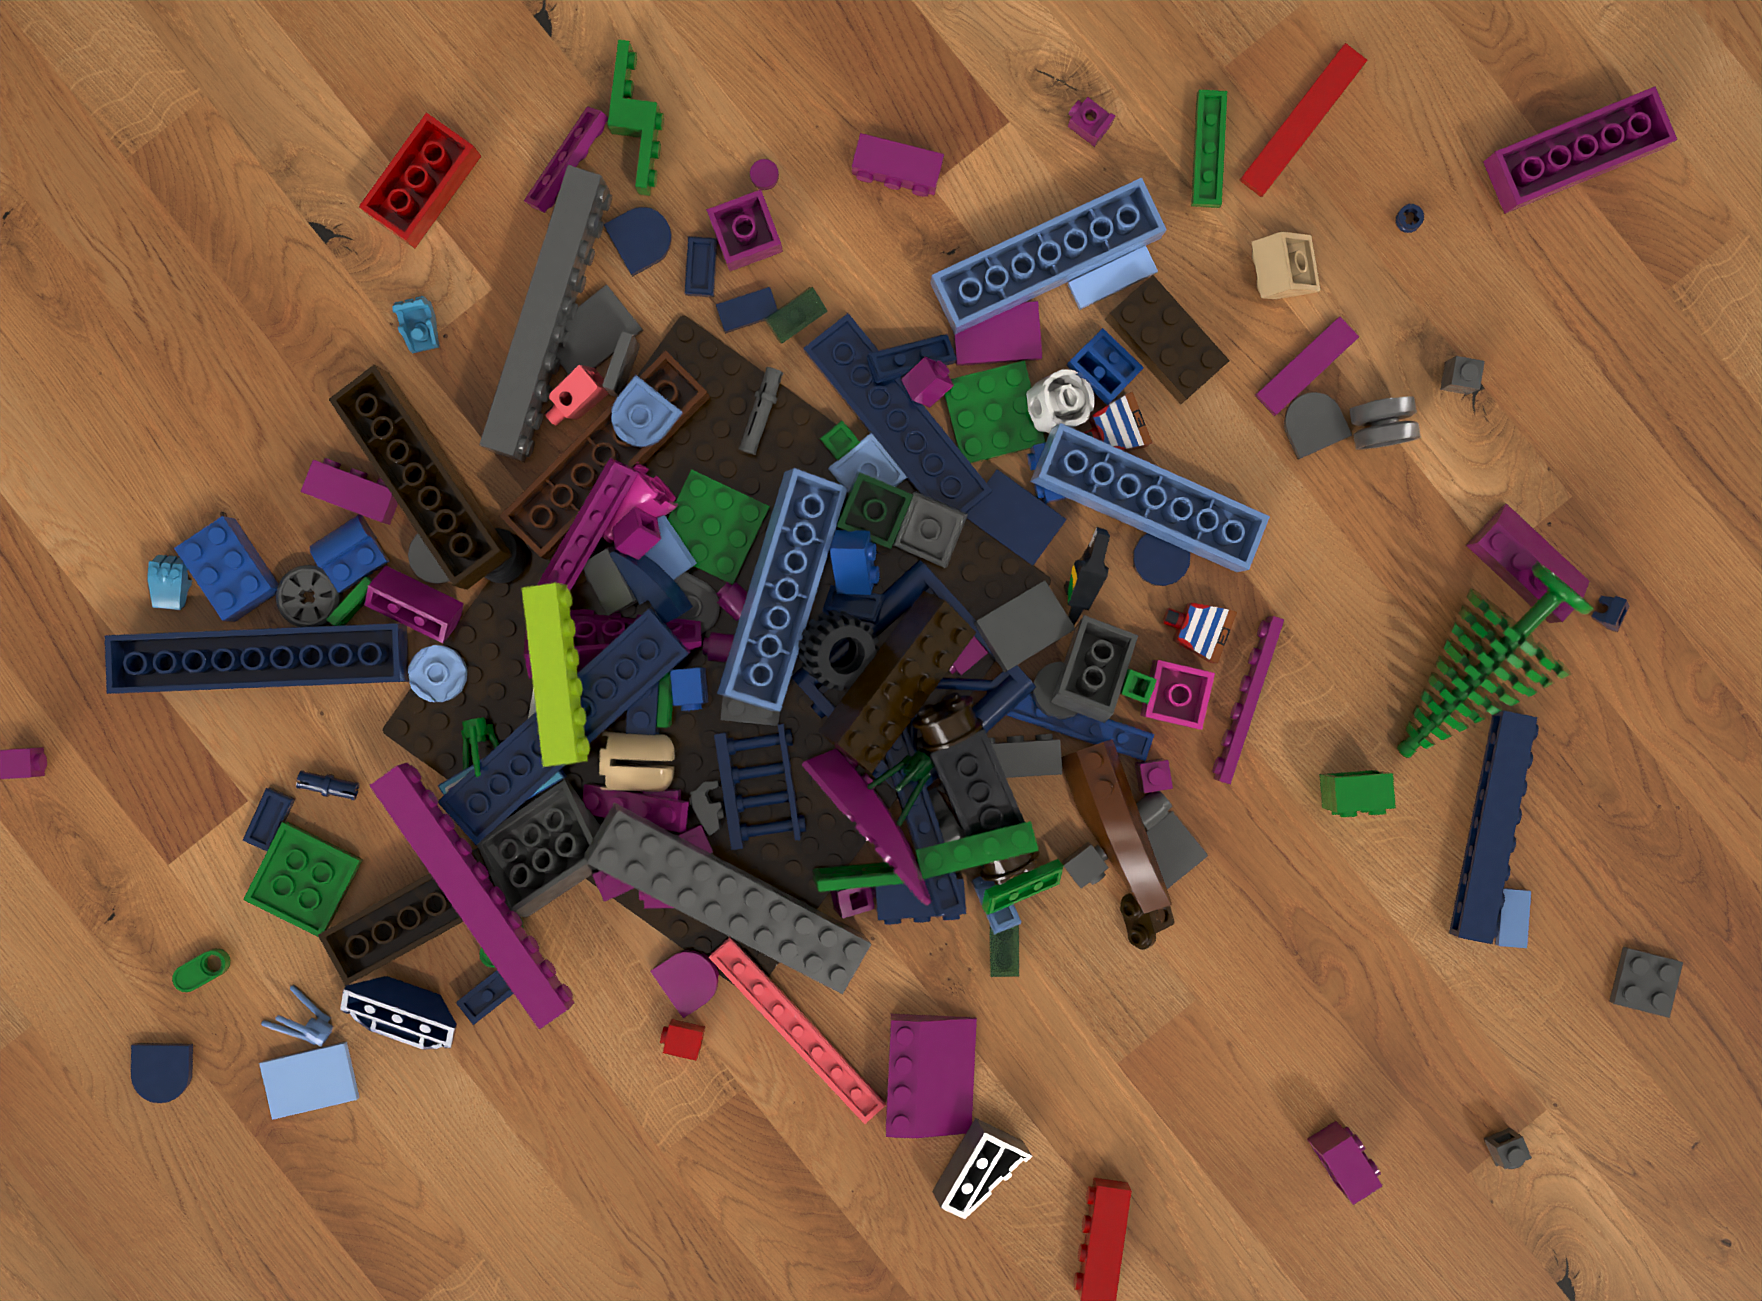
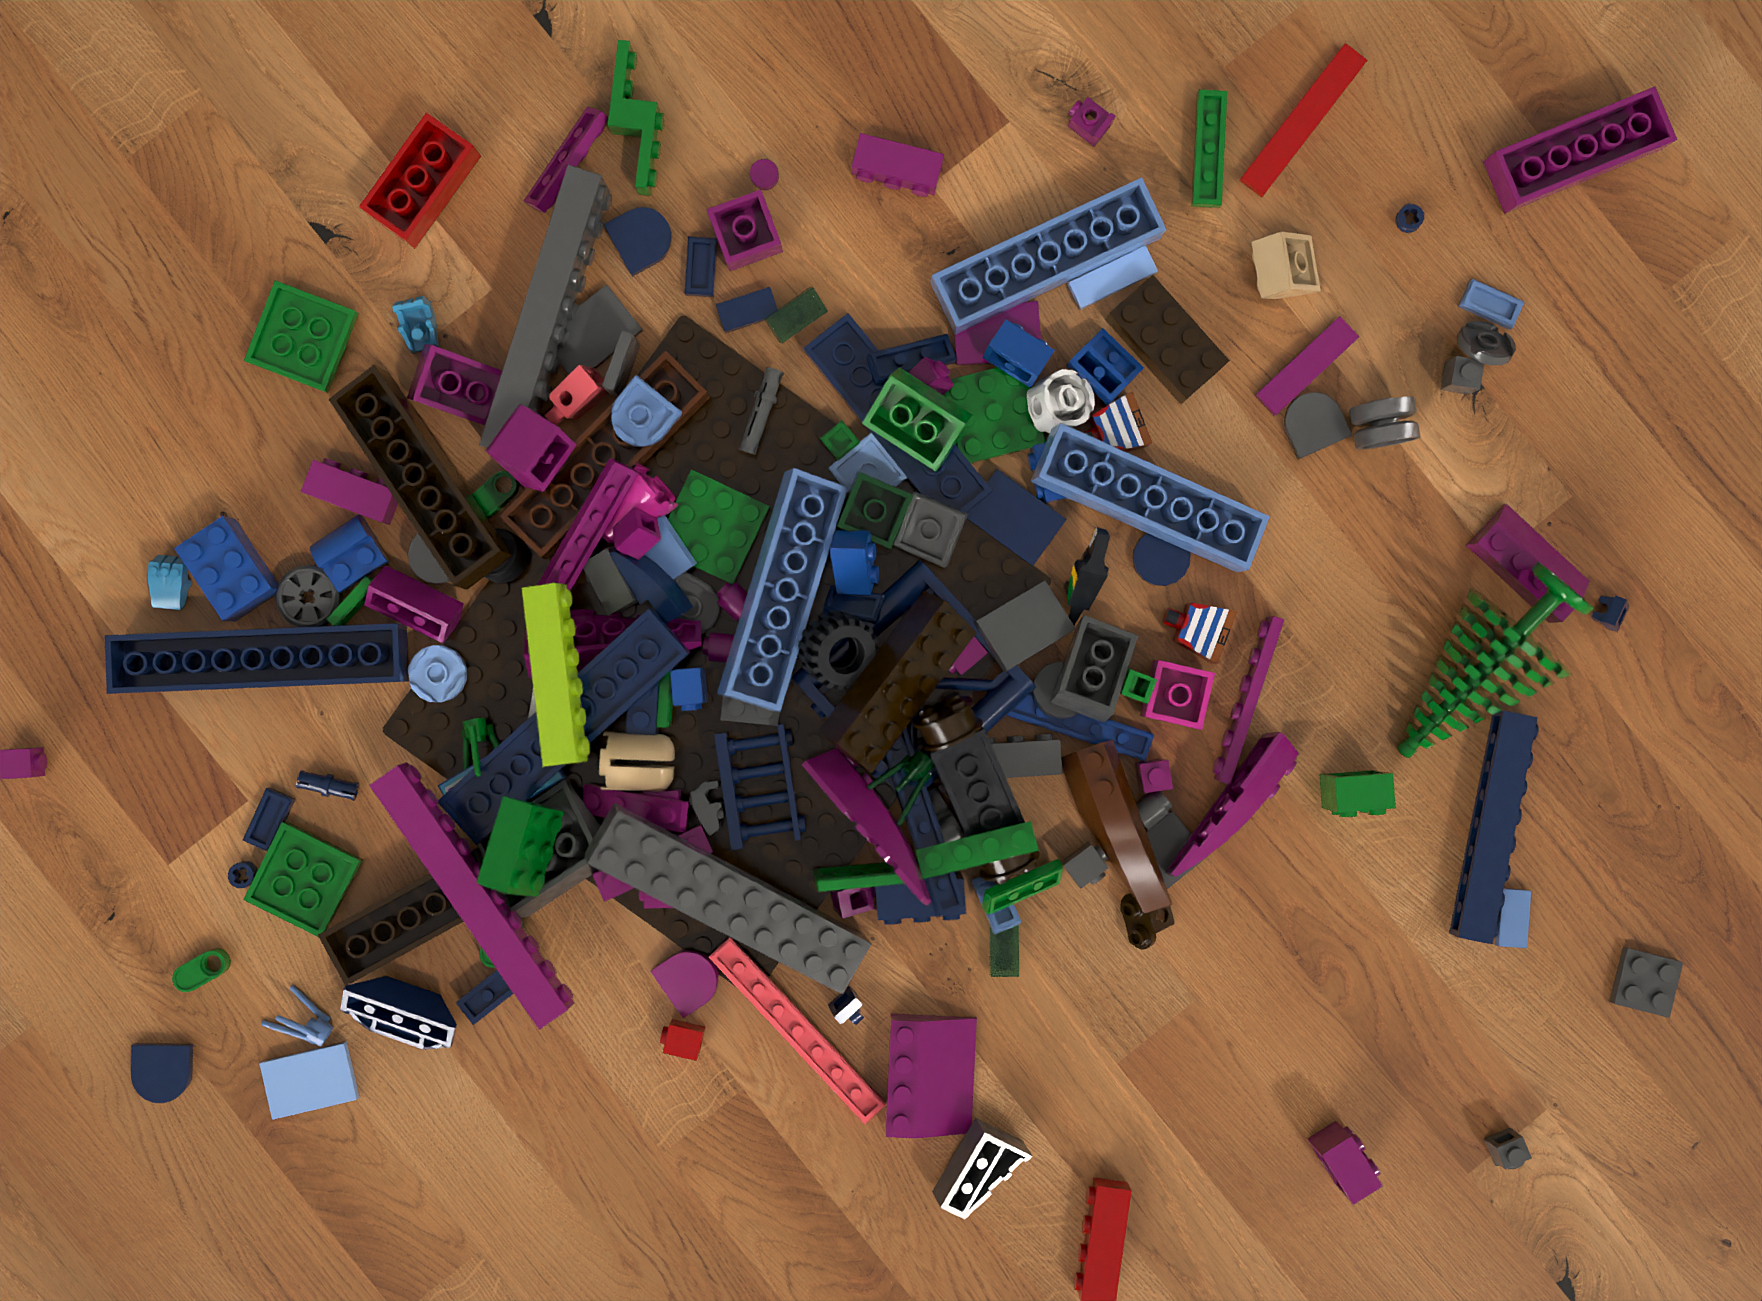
(233, 875): none -> dark blue bush
(301, 336): none -> green plate
(454, 384): none -> magenta slope
(490, 498): none -> green piece
(520, 847): none -> green brick
(530, 448): none -> magenta slope
(846, 1006): none -> dark blue tile
(917, 419): none -> green brick
(1018, 353): none -> blue brick
(1237, 803): none -> magenta wedge
(1485, 344): none -> dark grey tile
(1491, 304): none -> medium blue tile

